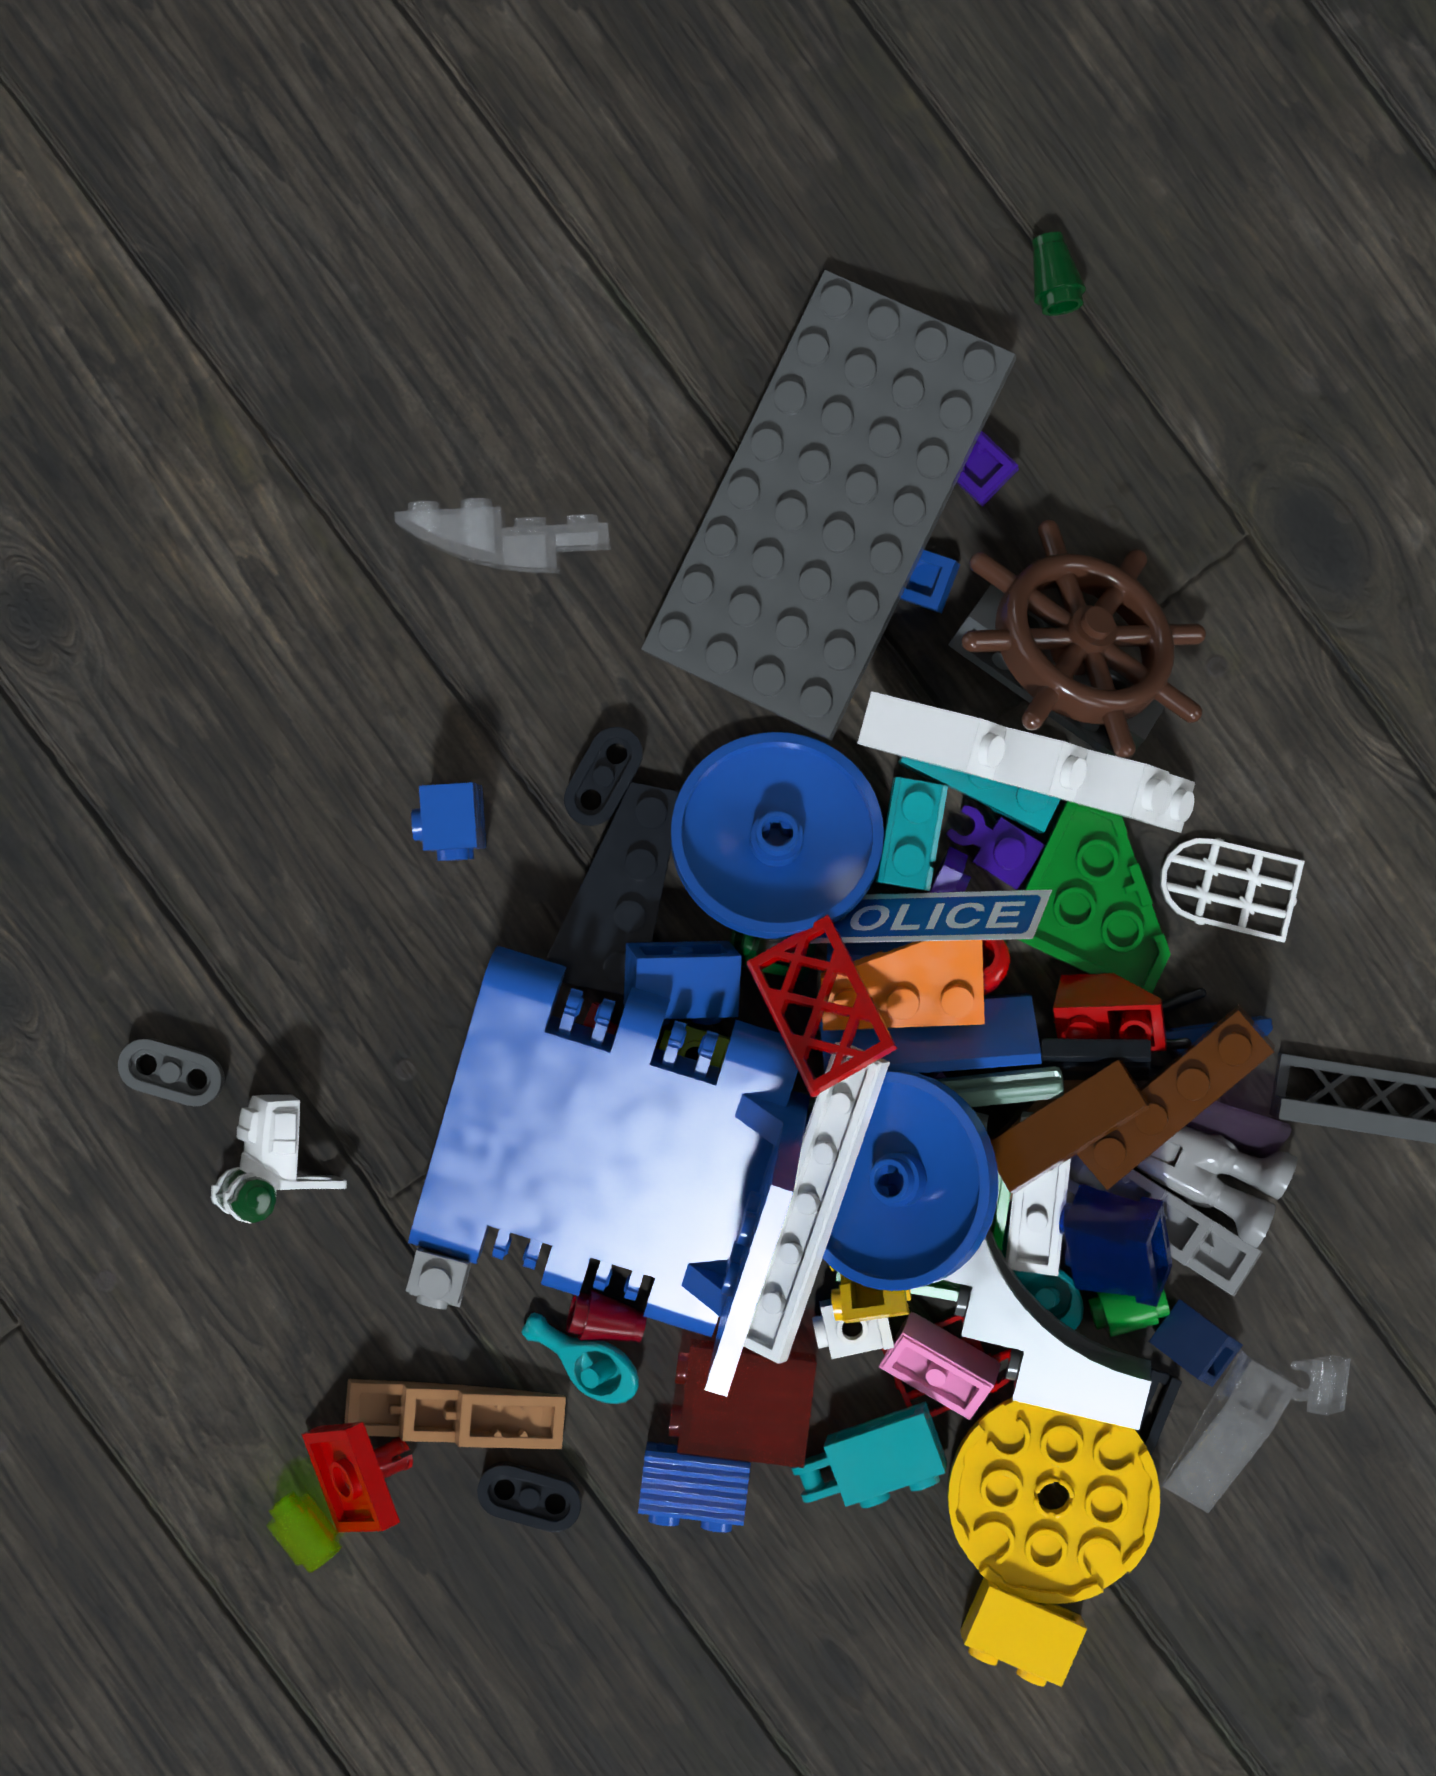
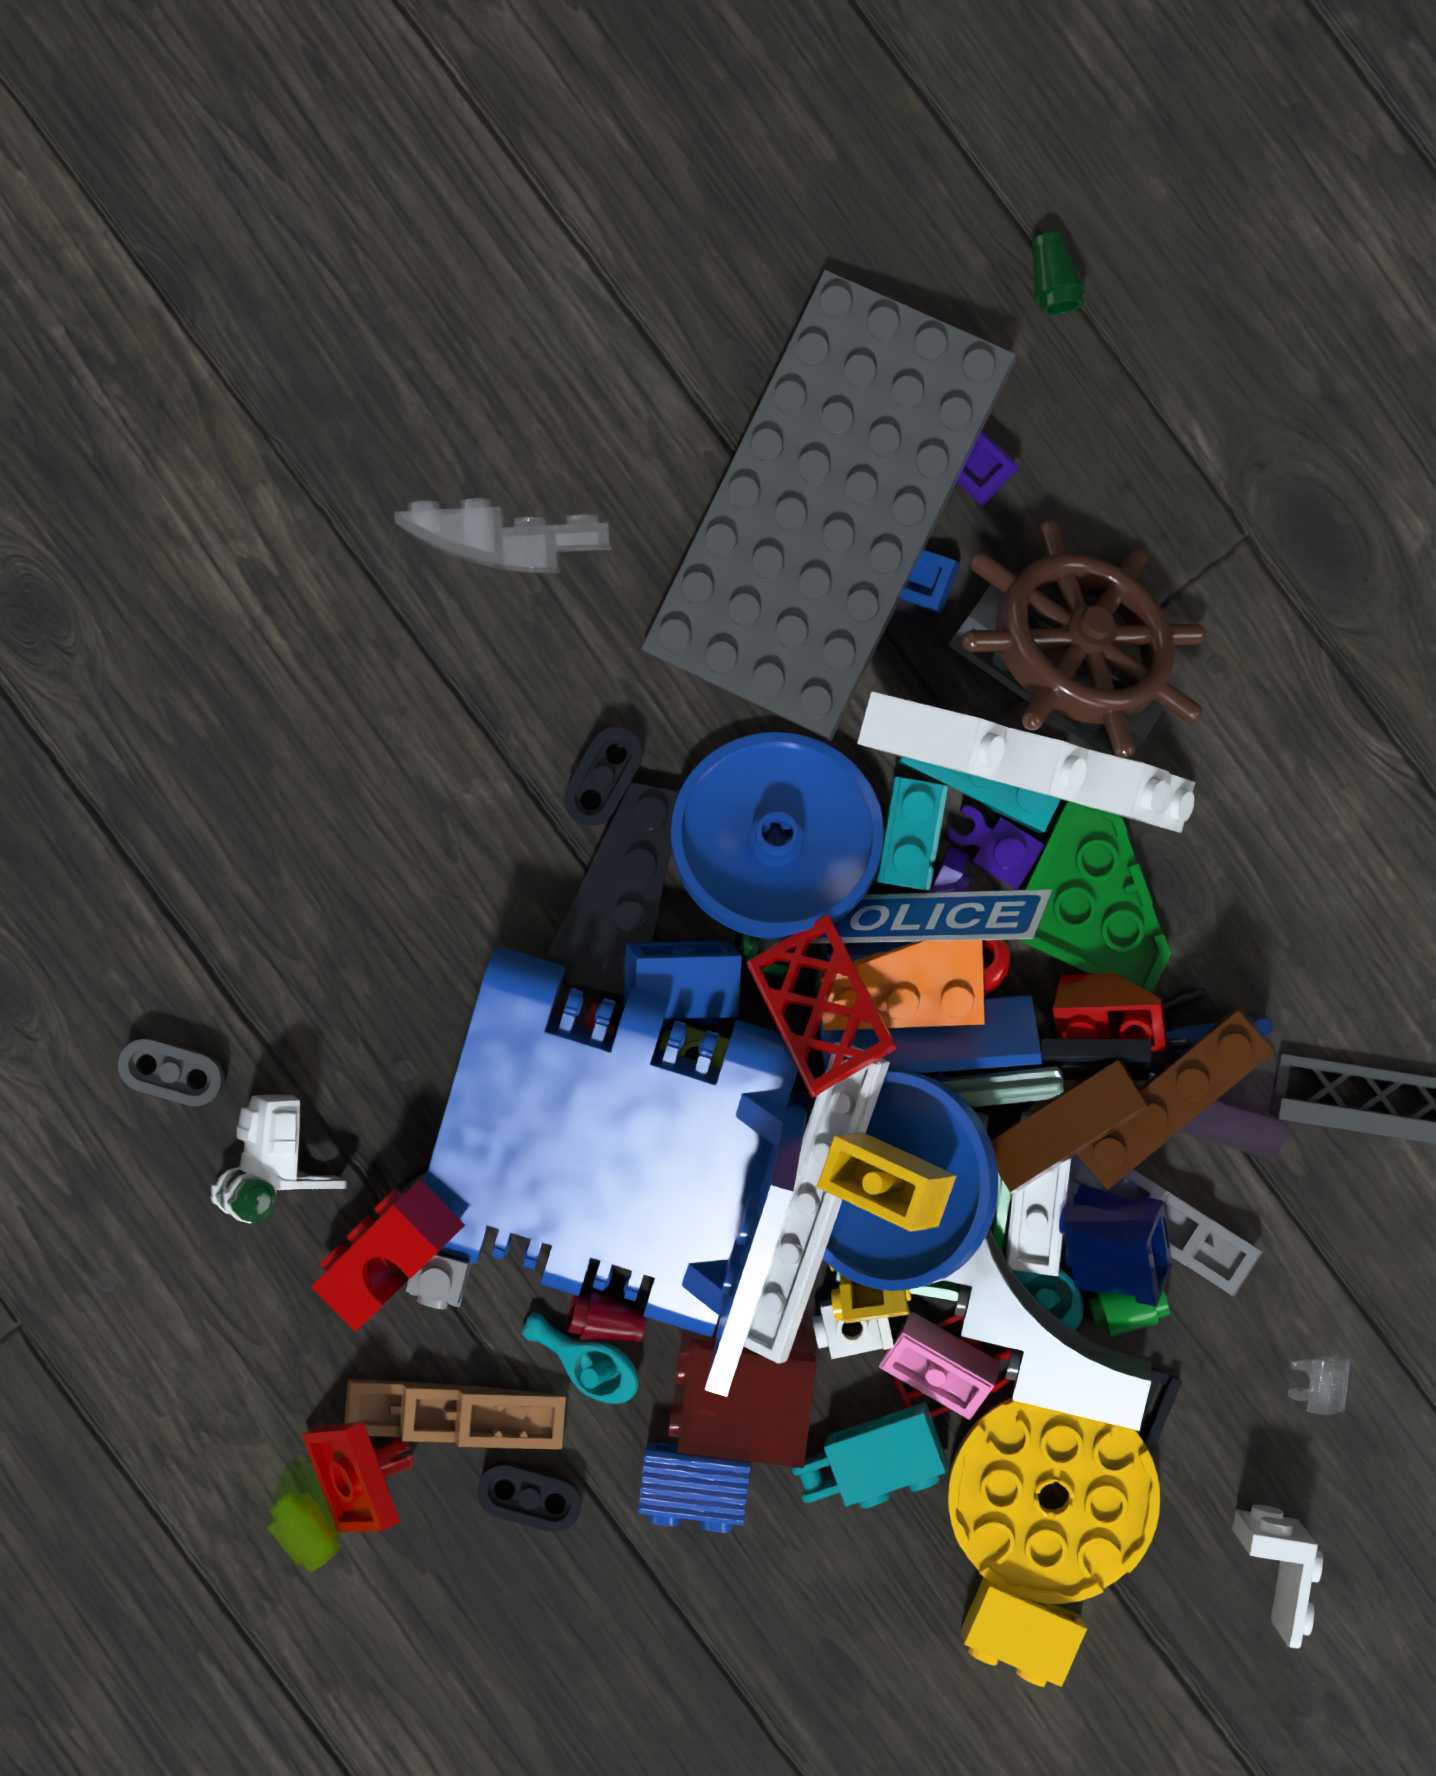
(405, 1235): none -> red arch
(450, 820): blue brick -> none
(886, 1181): none -> yellow brick
(1191, 1165): light grey piece -> none
(1195, 1343): dark blue brick -> none
(1230, 1431): clear slope -> none
(1246, 903): white window -> none
(1281, 1538): none -> white bracket

